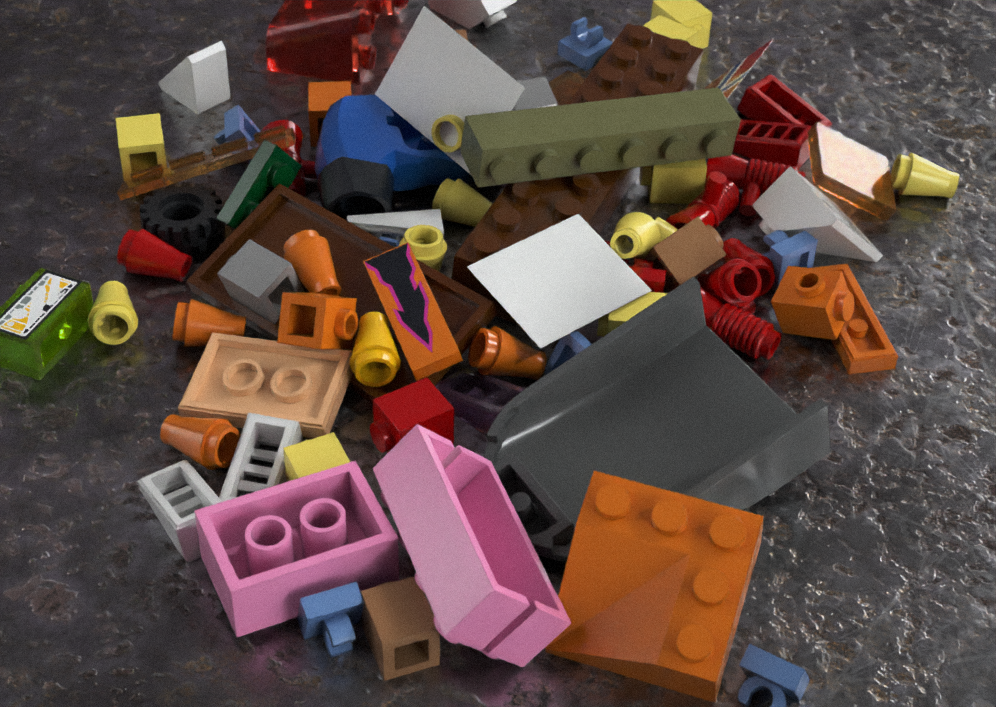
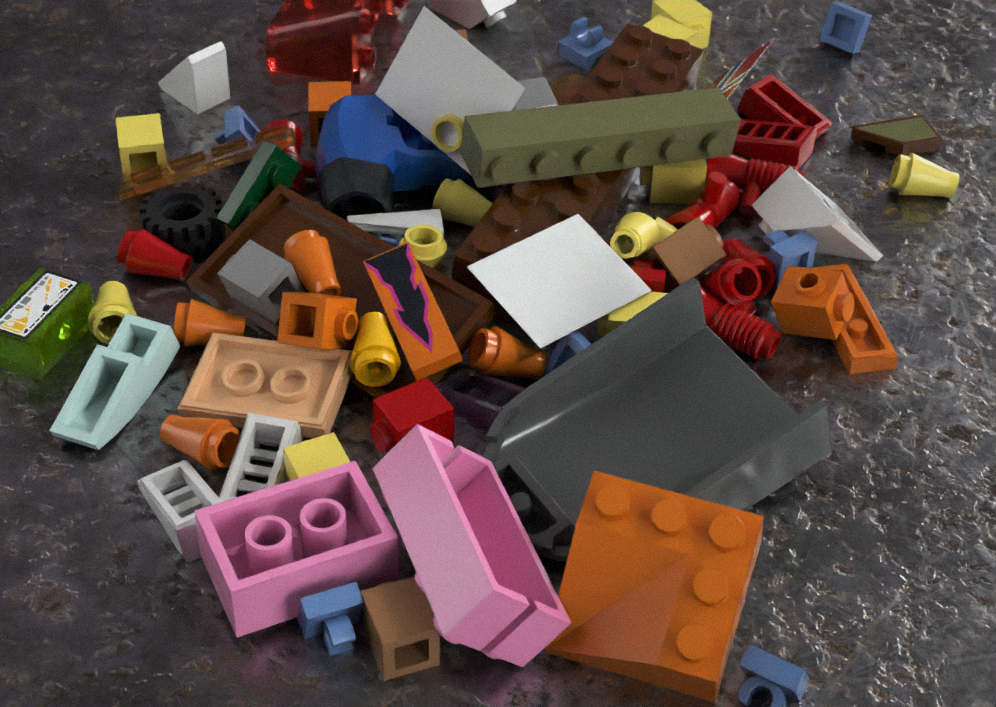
(116, 382): none -> light aqua slope
(845, 27): none -> medium blue tile
(851, 171): clear orange tile -> none
(900, 135): none -> tile

